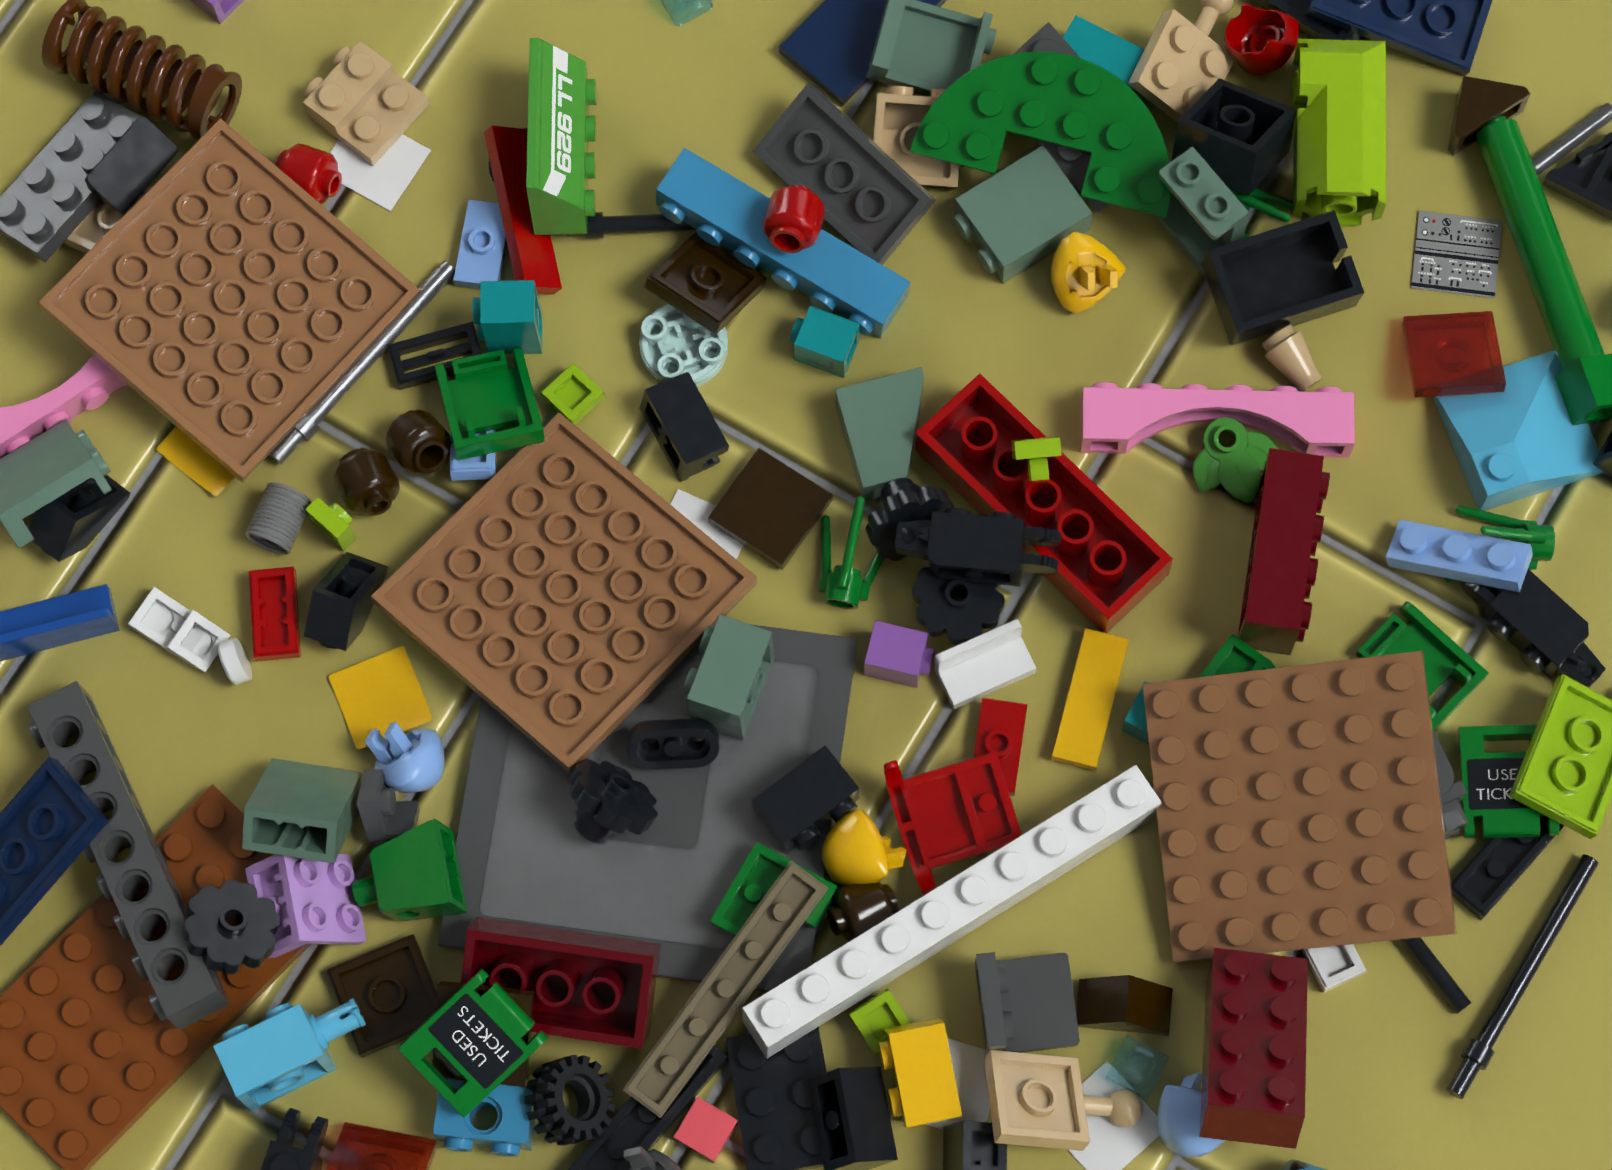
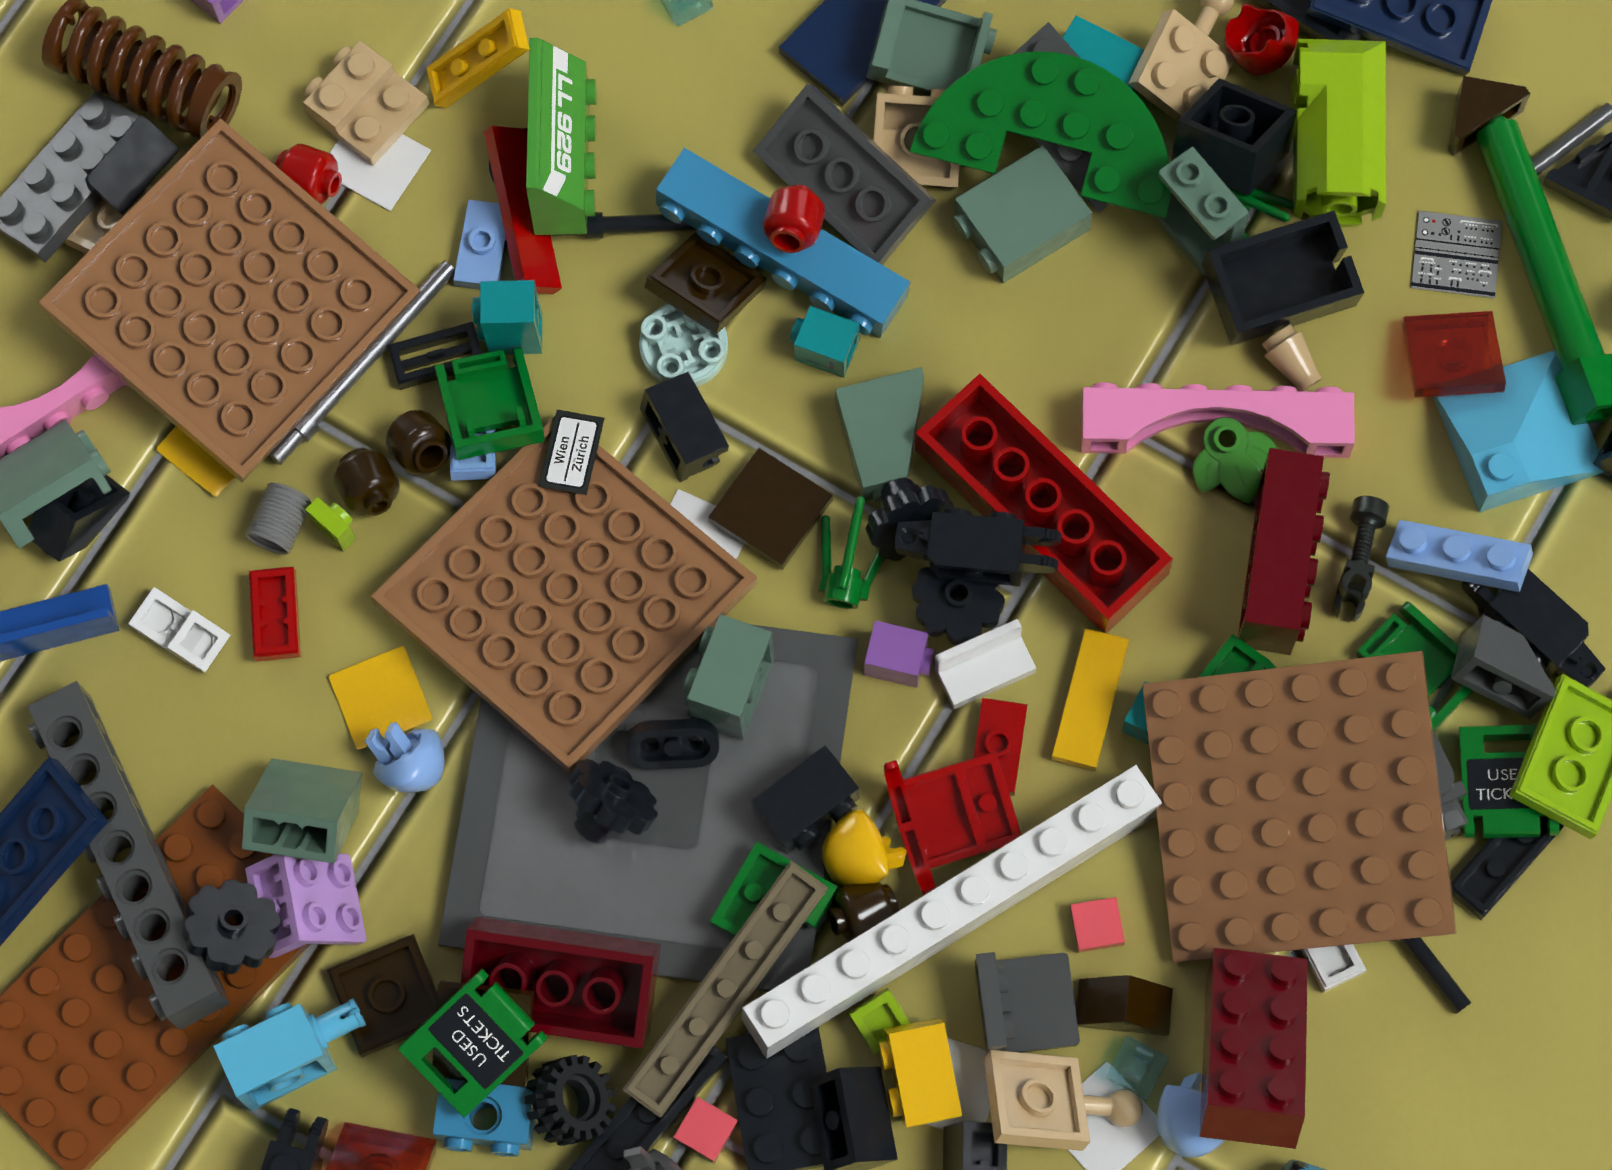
(235, 661): white tile -> none
(343, 601): black slope -> none
(379, 810): dark grey bracket -> none
(415, 875): green torso -> none
(477, 58): none -> yellow tile
(571, 452): none -> sticker
(573, 394): lime plate -> none
(1036, 453): lime tile -> none
(1083, 272): yellow piece -> none
(1097, 924): none -> coral tile
(1356, 579): none -> pearl dark grey bar
(1479, 1051): black bar -> none
(1502, 667): none -> dark grey slope
(1524, 531): green plant -> none

